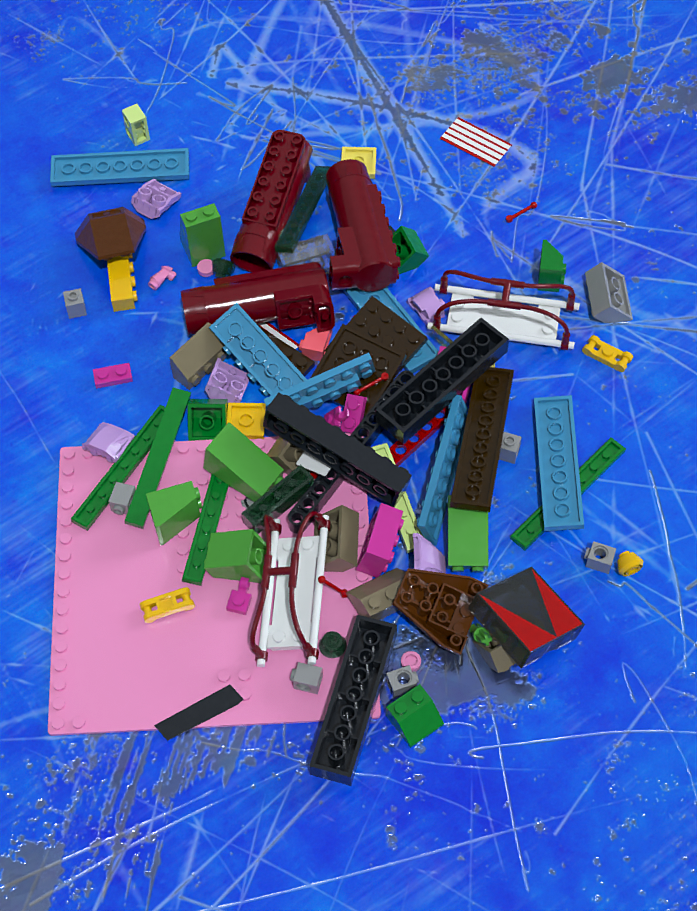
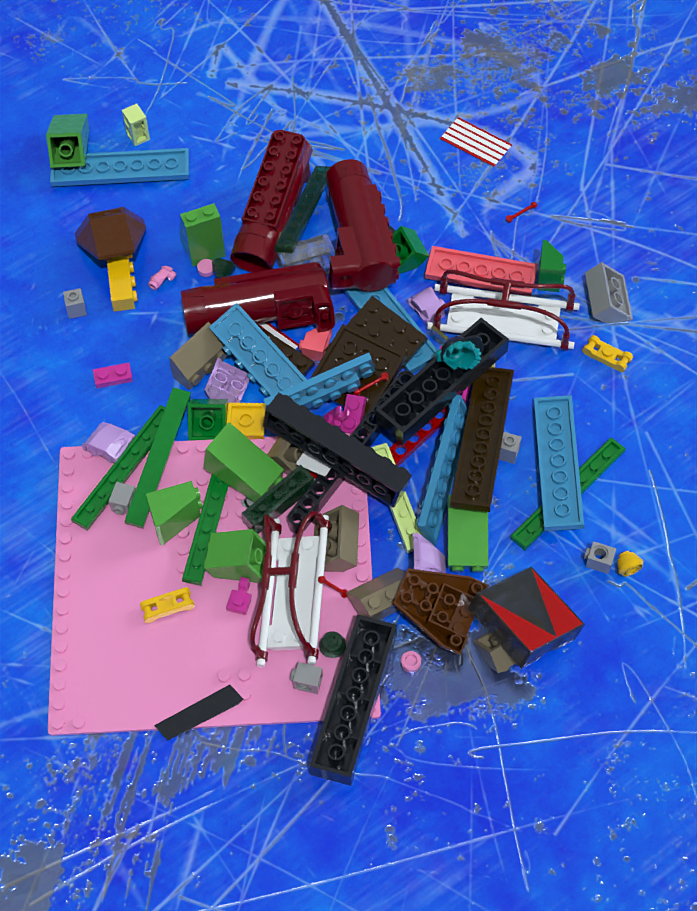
(68, 140): none -> bright green slope
(154, 199): lavender slope -> none
(364, 154): light yellow plate -> none
(380, 540): dark pink brick -> none
(398, 689): light grey brick -> none
(414, 715): green slope -> none
(461, 352): none -> teal hair
(480, 634): bright green axle -> none
(481, 265): none -> coral plate

